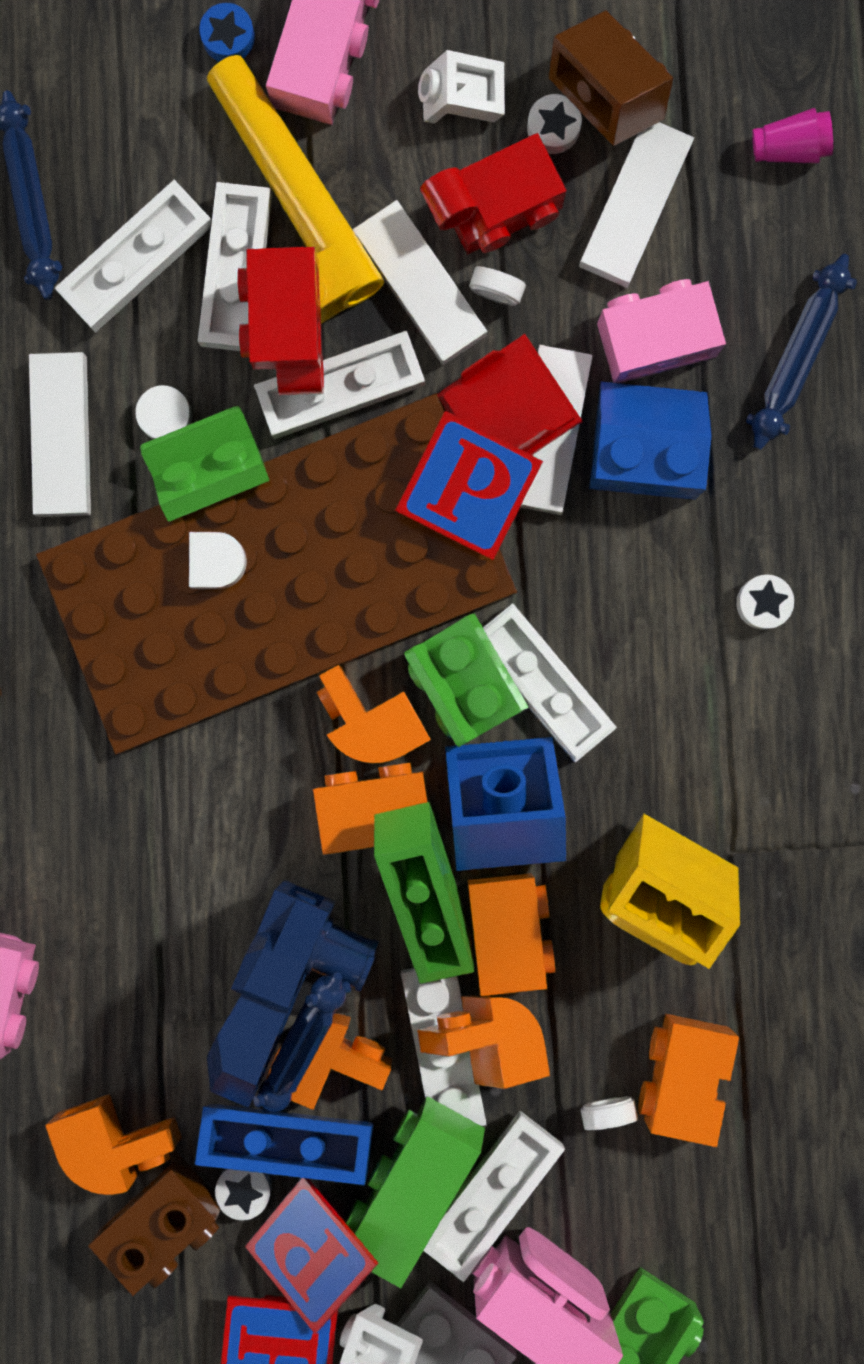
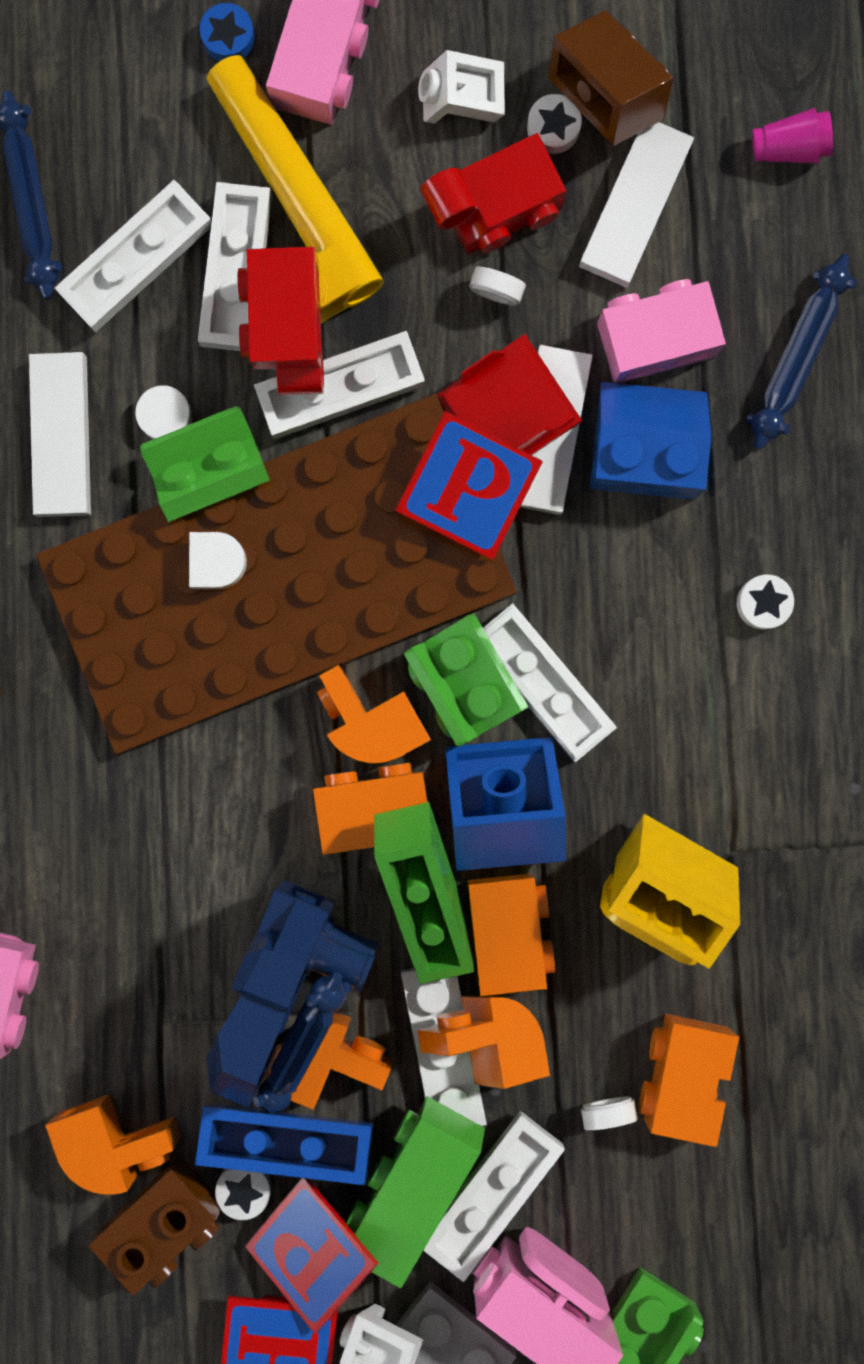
(420, 282): white tile -> none

